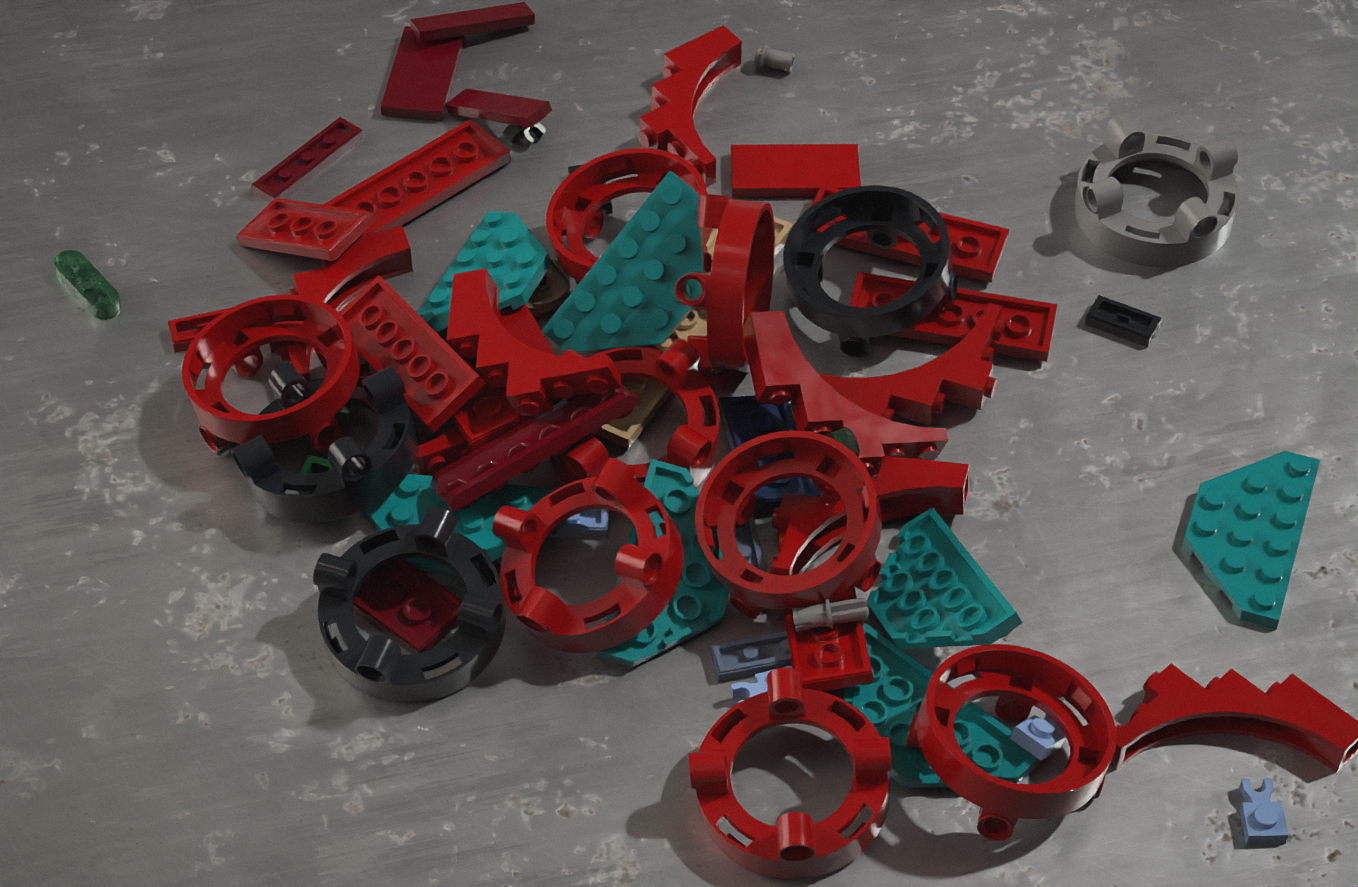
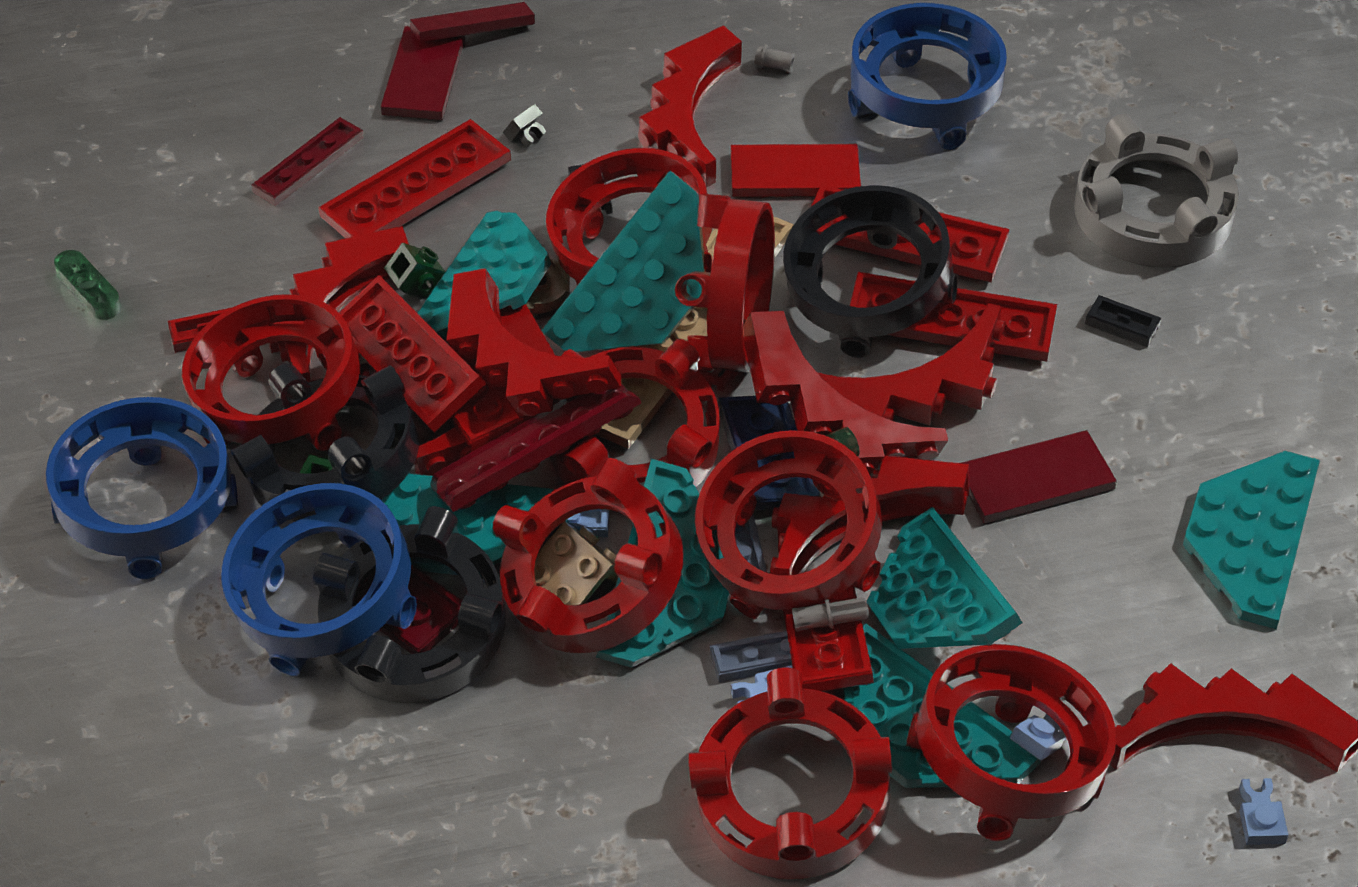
(143, 429): none -> blue piece
(255, 565): none -> blue piece
(305, 229): red tile -> none
(414, 269): none -> dark green brick
(499, 107): dark red tile -> none
(574, 564): none -> tan bracket
(903, 33): none -> blue piece
(1038, 476): none -> dark red tile

